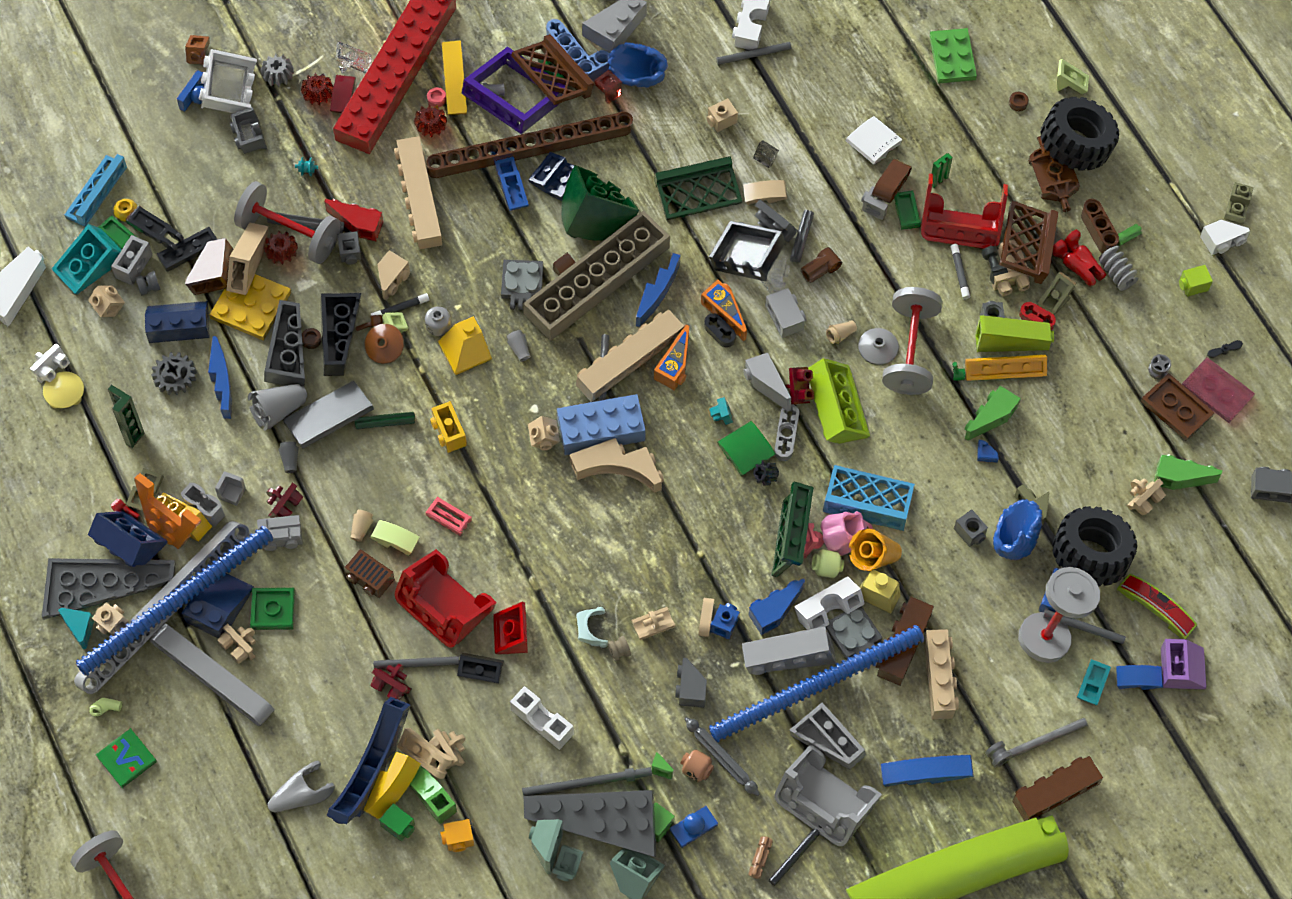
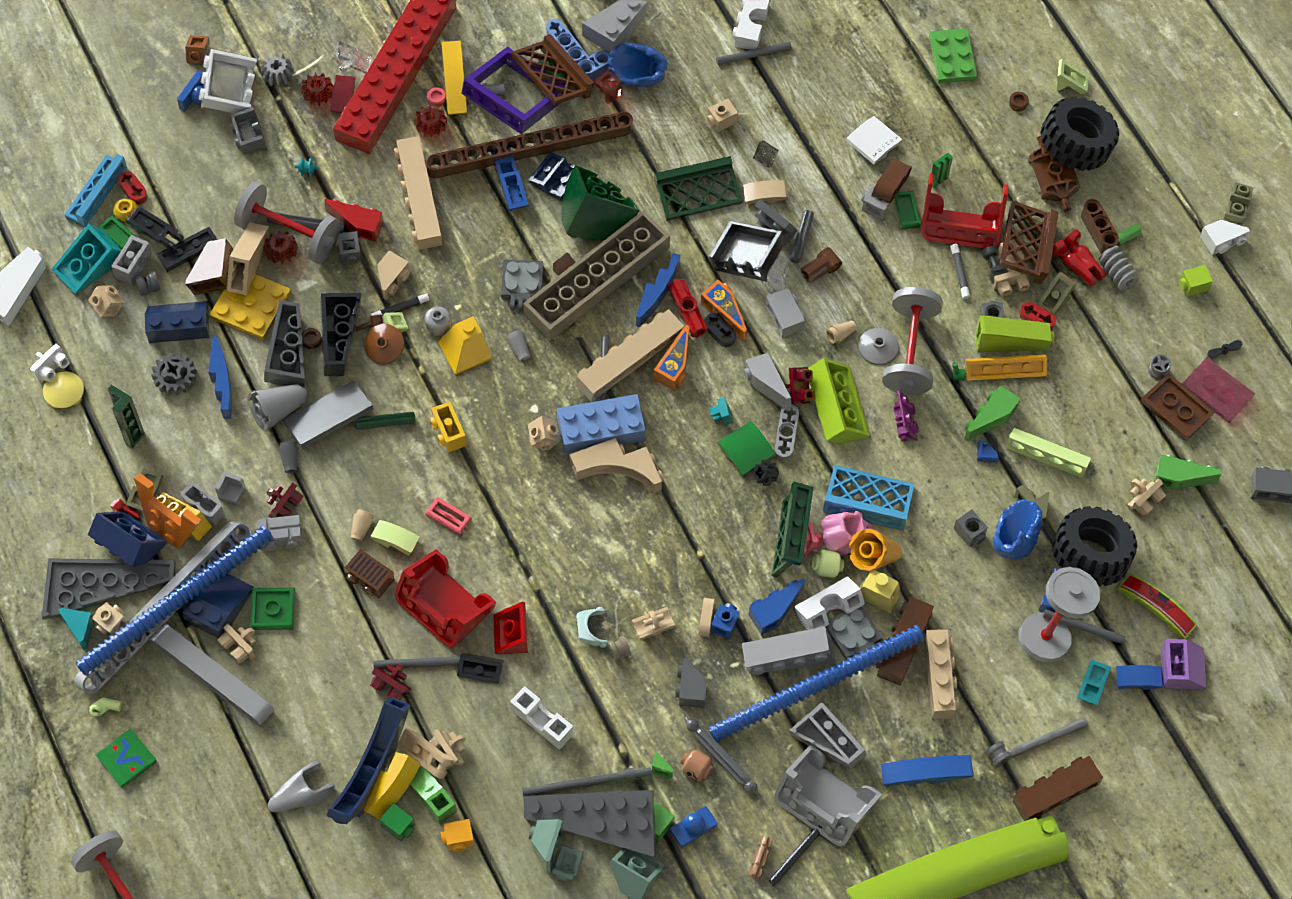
(129, 189): none -> red beam
(692, 317): none -> red piece
(904, 417): none -> magenta hinge
(1048, 452): none -> yellowish green fence

